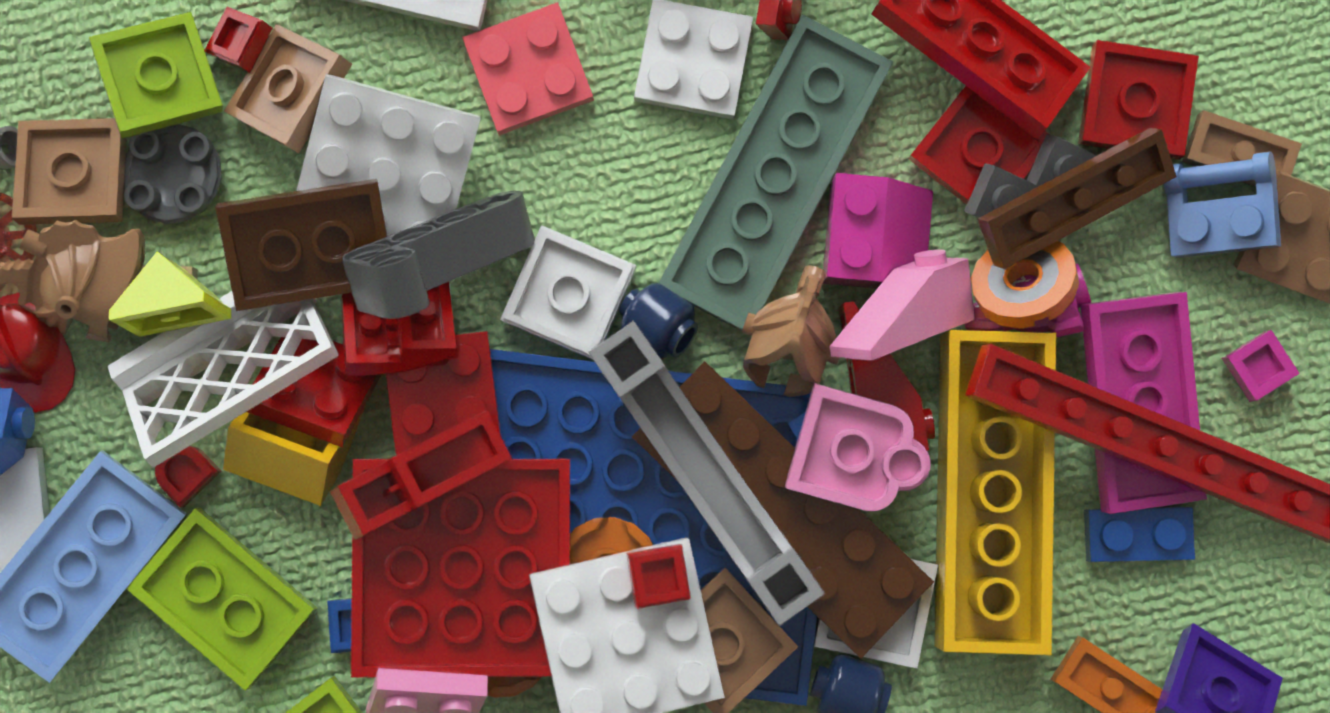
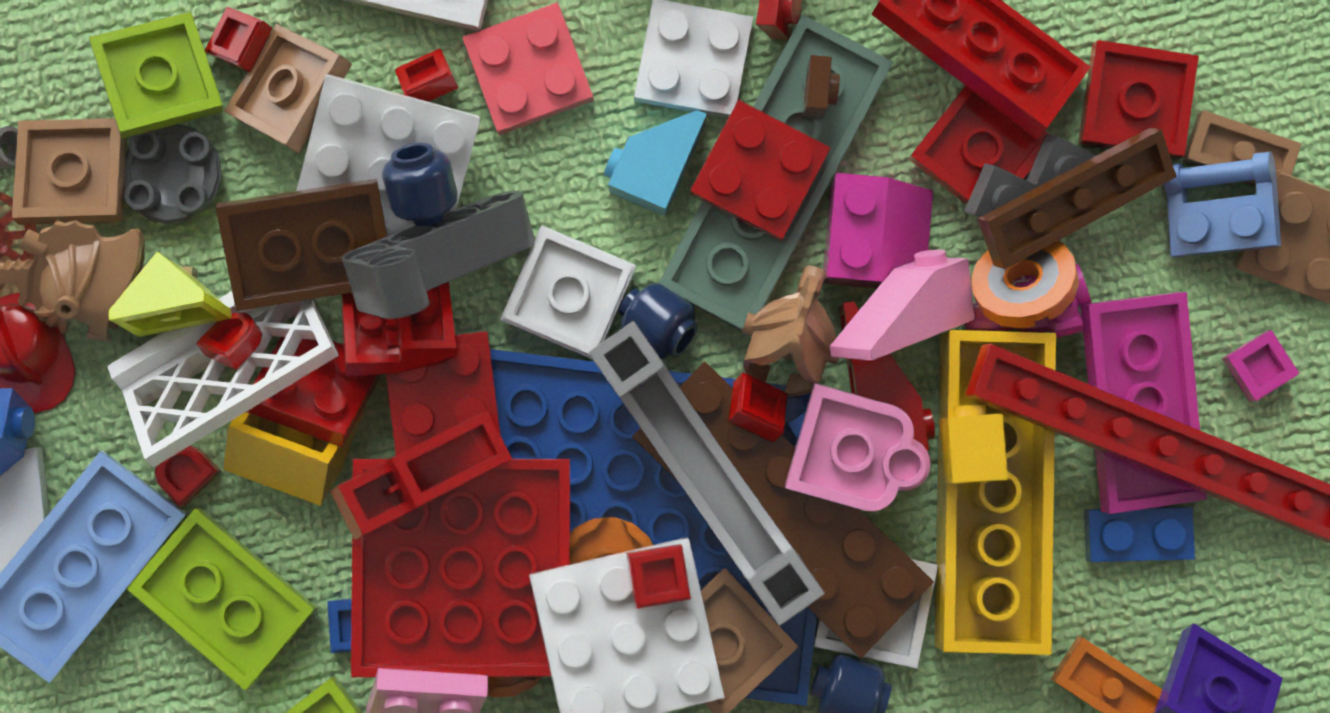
(231, 340): none -> red tile
(419, 184): none -> dark blue head
(426, 77): none -> red tile
(655, 162): none -> medium azure slope
(758, 407): none -> red tile
(759, 170): none -> red plate
(820, 87): none -> reddish brown plate
(973, 445): none -> yellow brick

